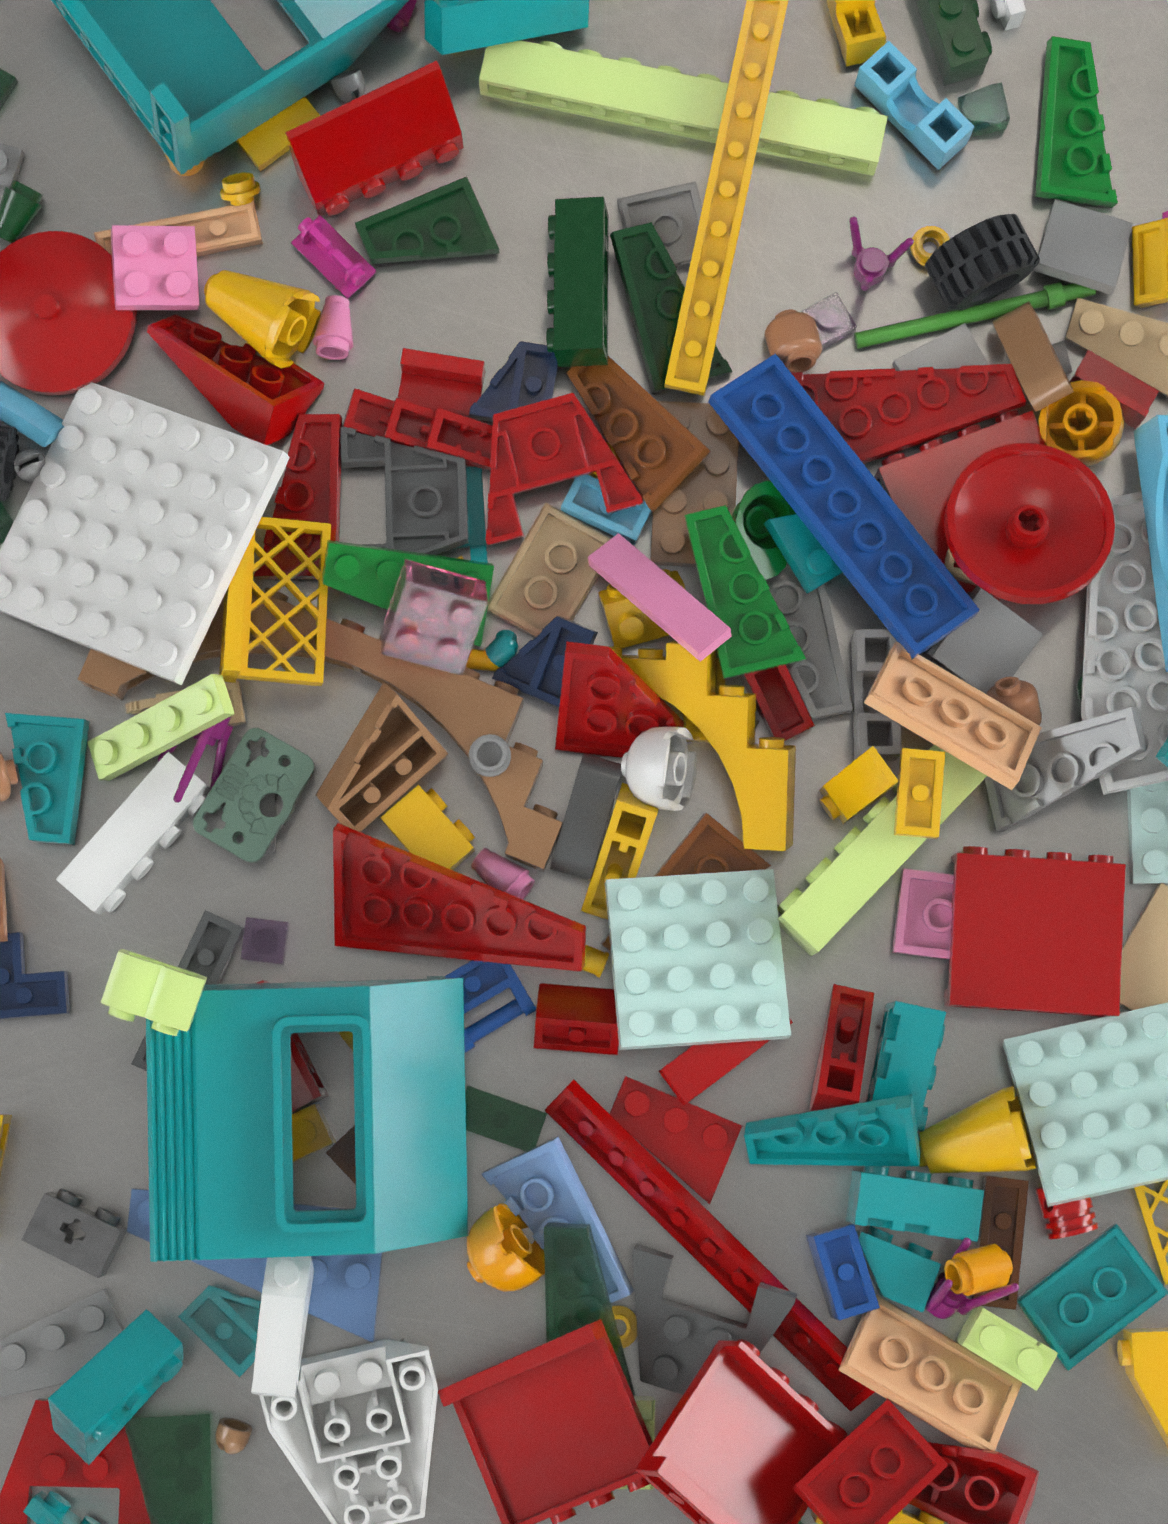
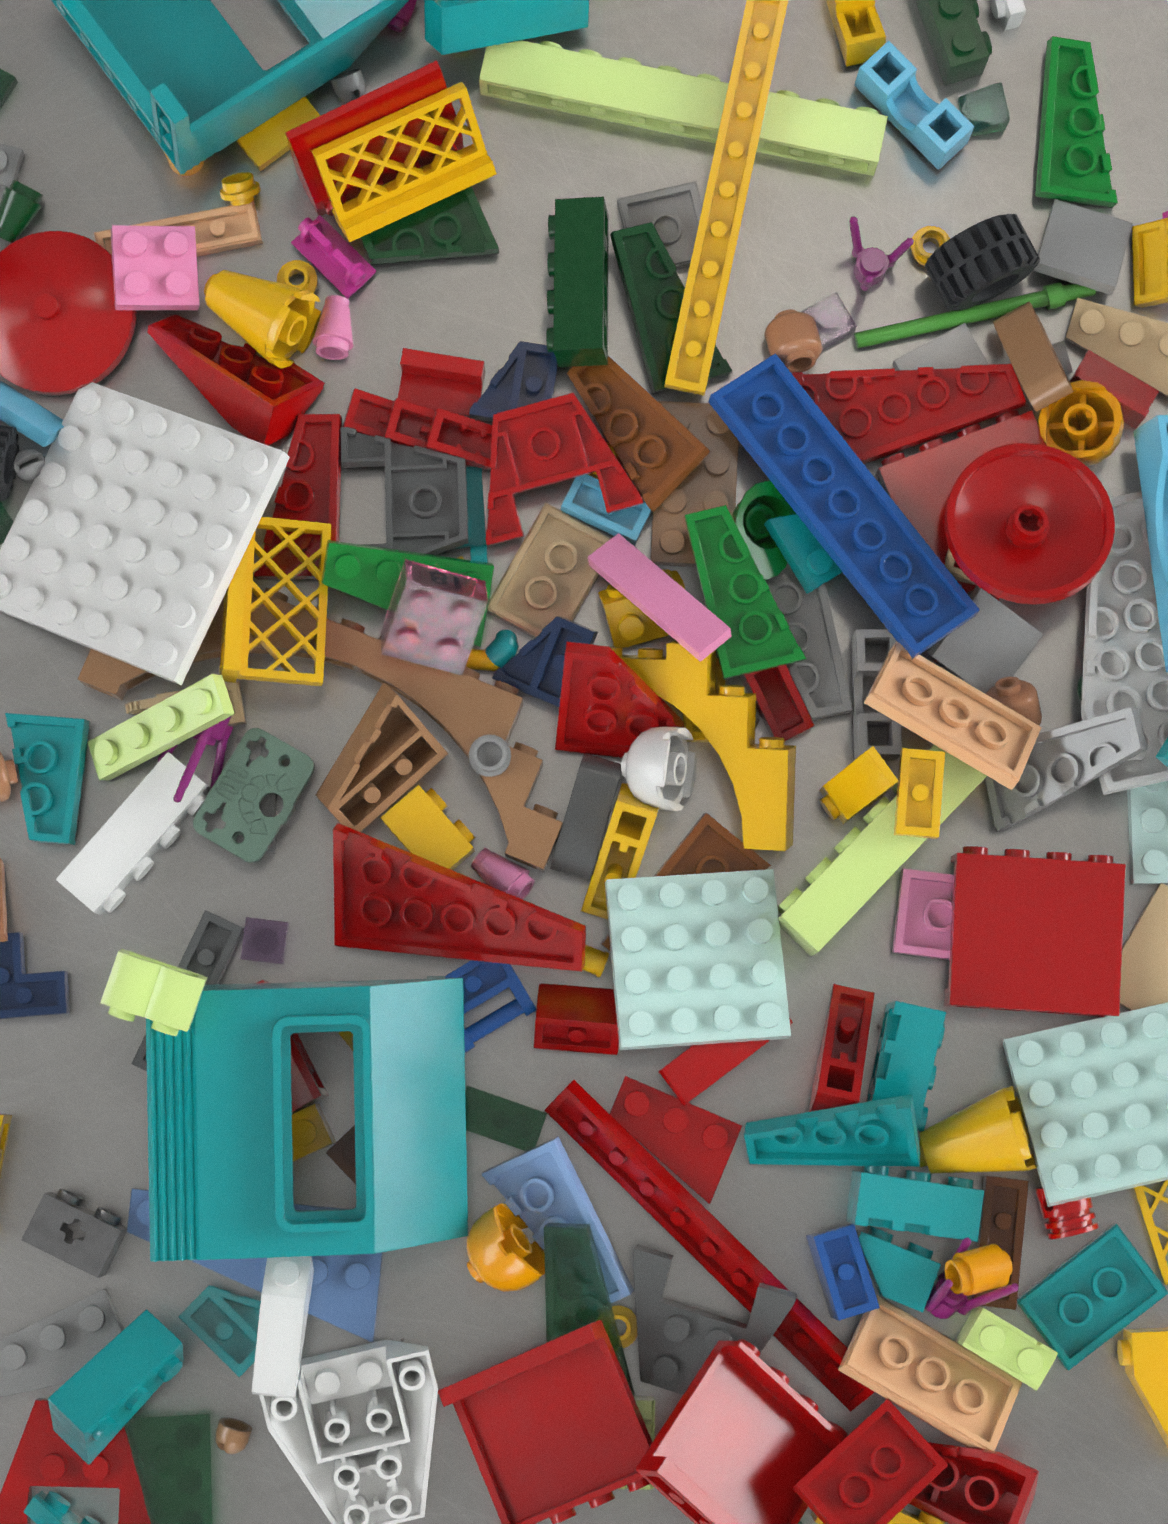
(298, 267): none -> yellow plate
(413, 186): none -> yellow fence

